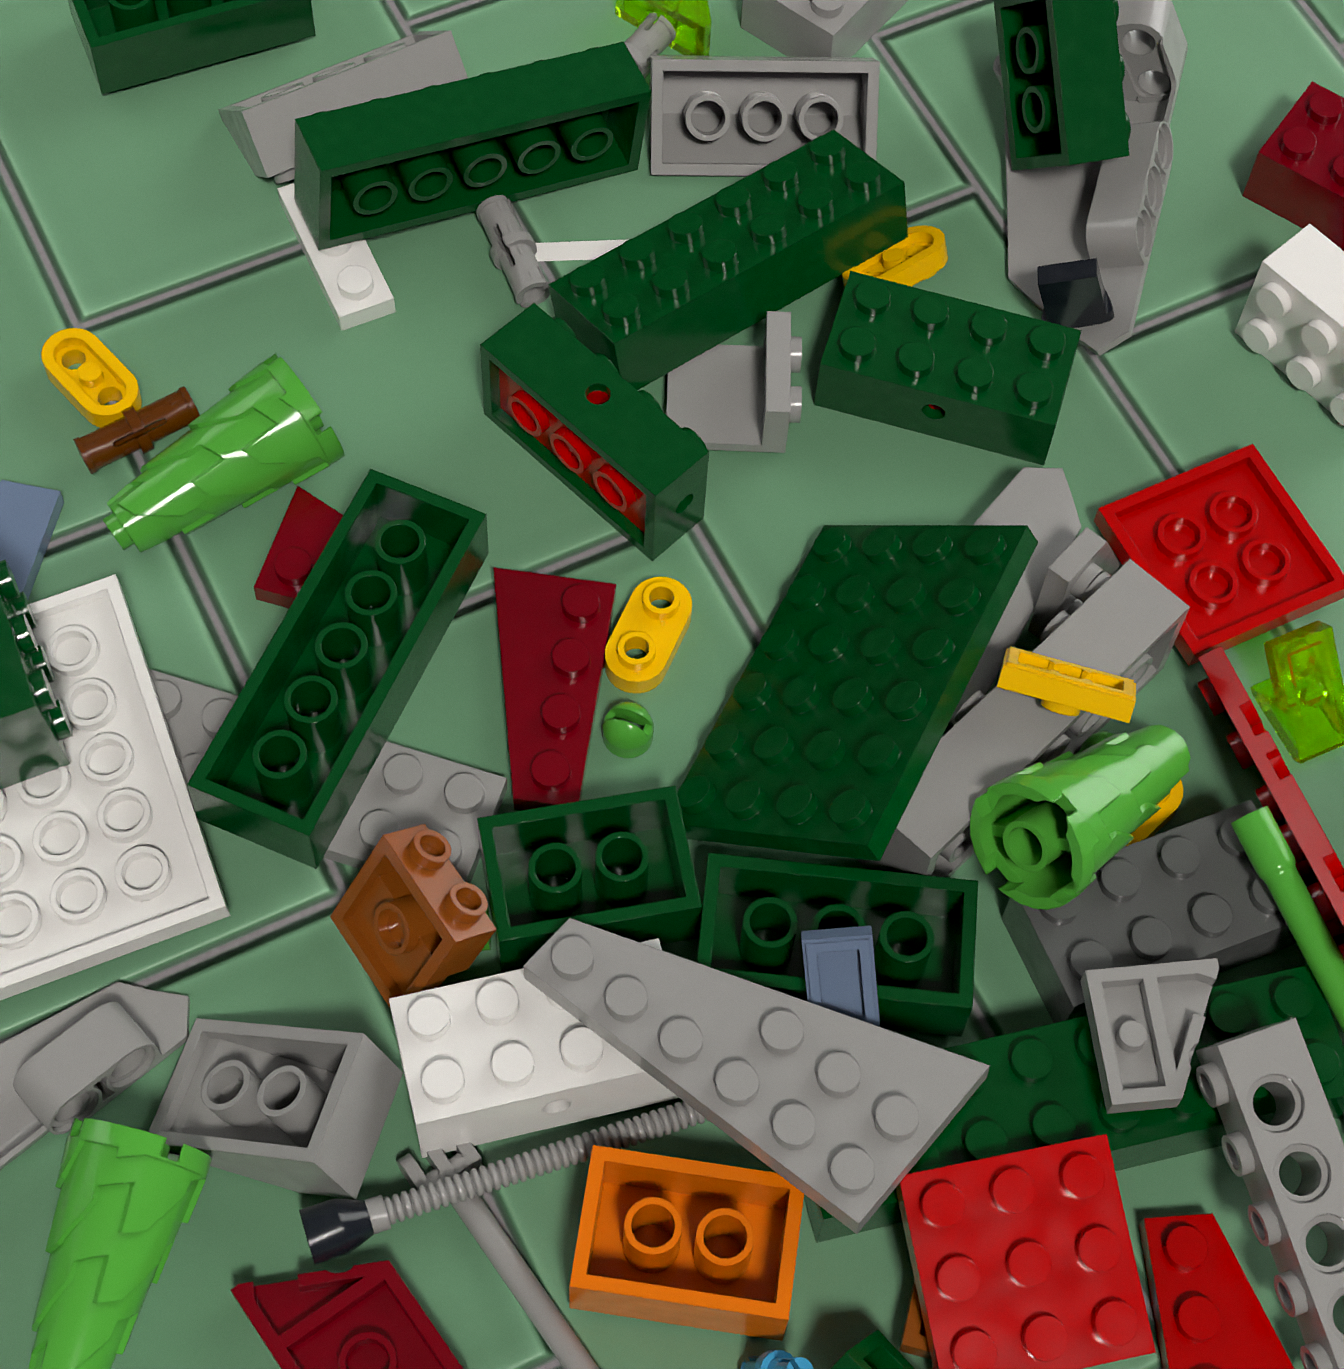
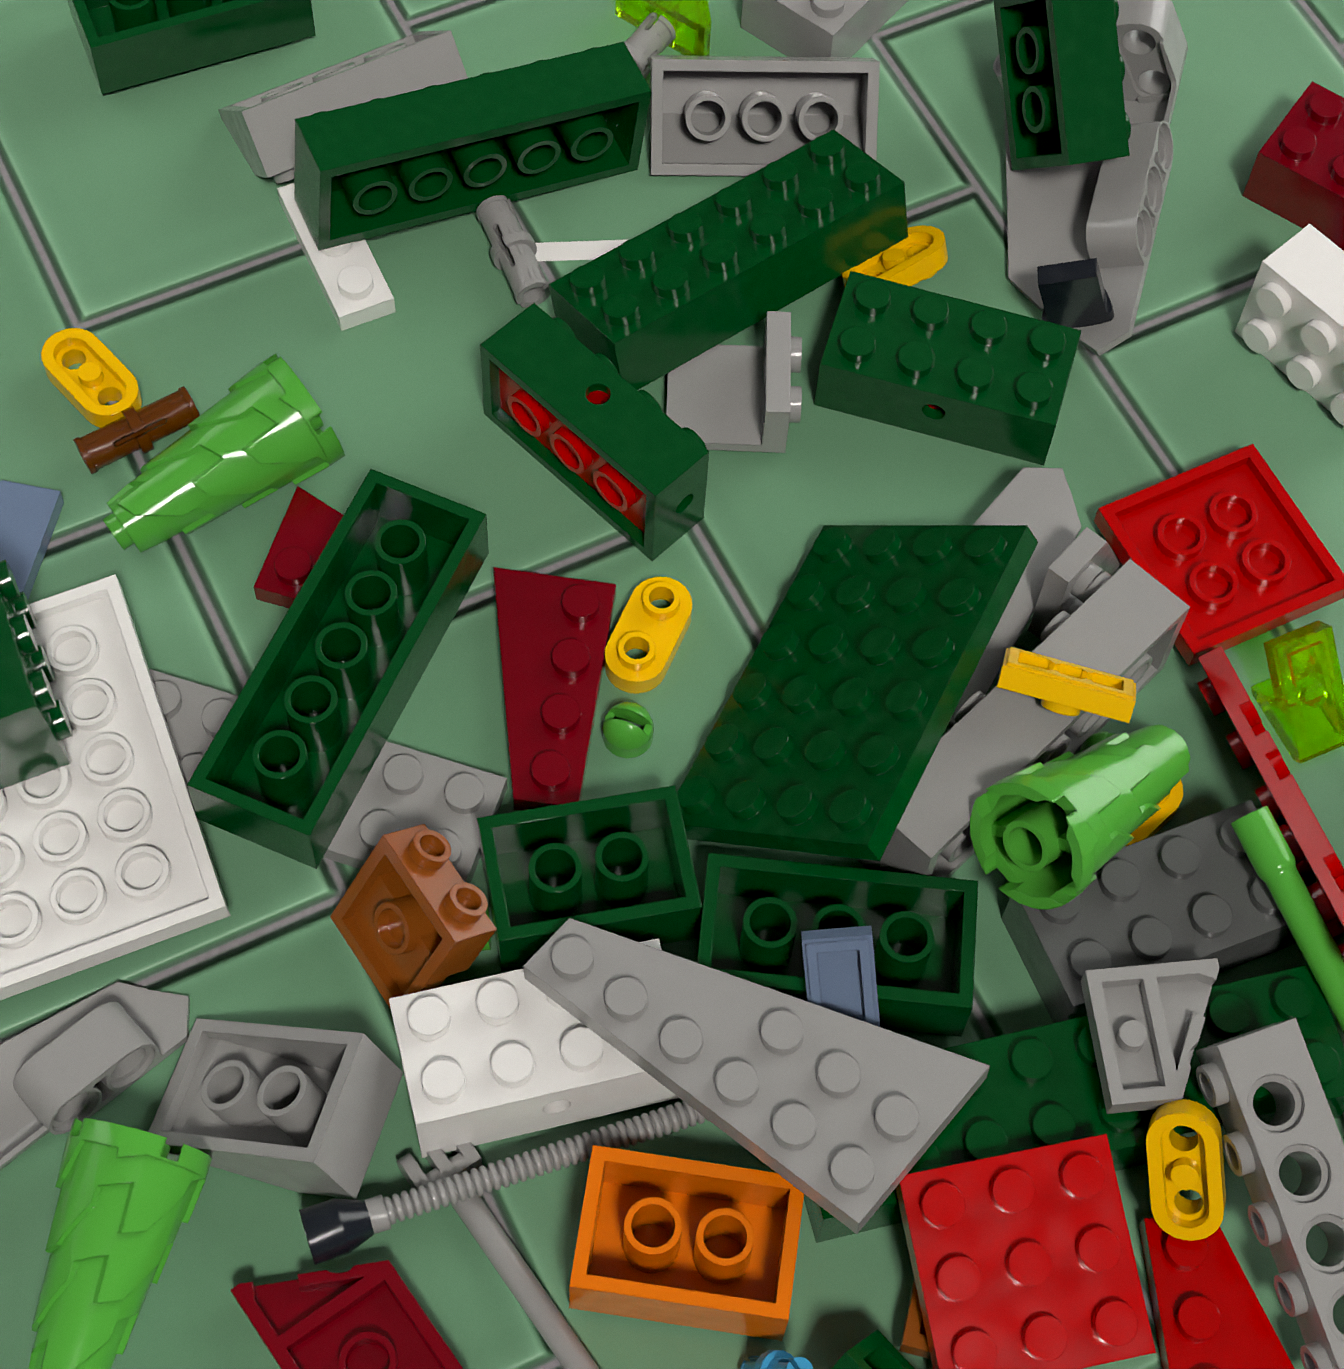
(1186, 1164): none -> yellow plate

